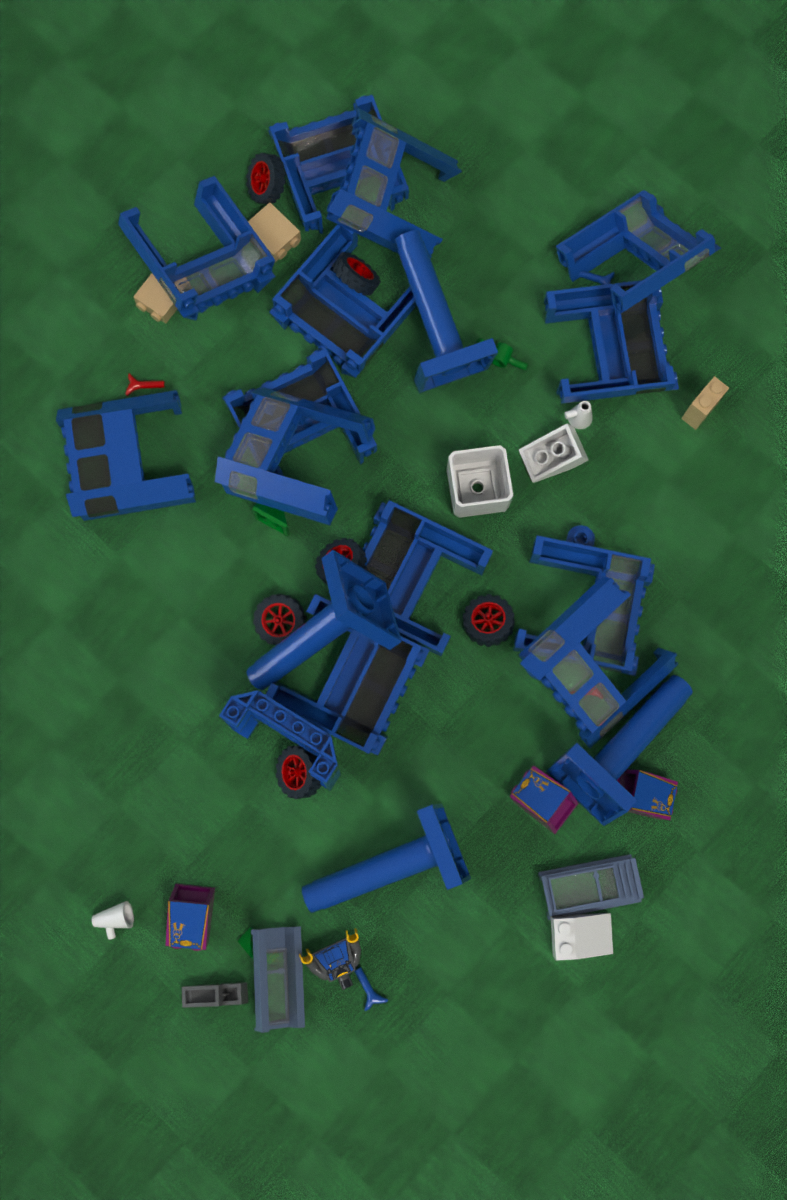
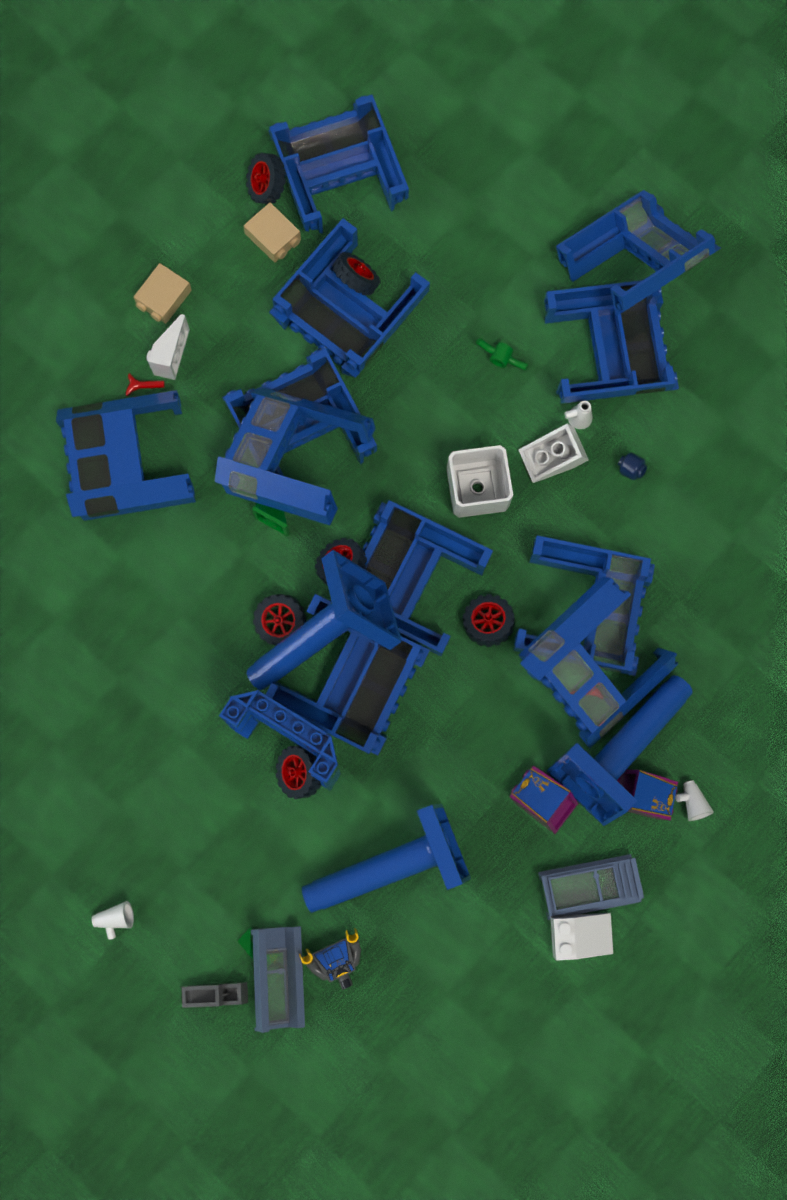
(168, 349): none -> white slope
(189, 917): slope -> none
(214, 277): blue piece -> none
(370, 179): blue piece -> none
(372, 996): blue piece -> none
(451, 358): blue piece -> none
(581, 535): blue plate -> none
(603, 280): blue piece -> none
(632, 466): none -> dark blue head
(695, 801): none -> white piece
(705, 403): tan brick -> none

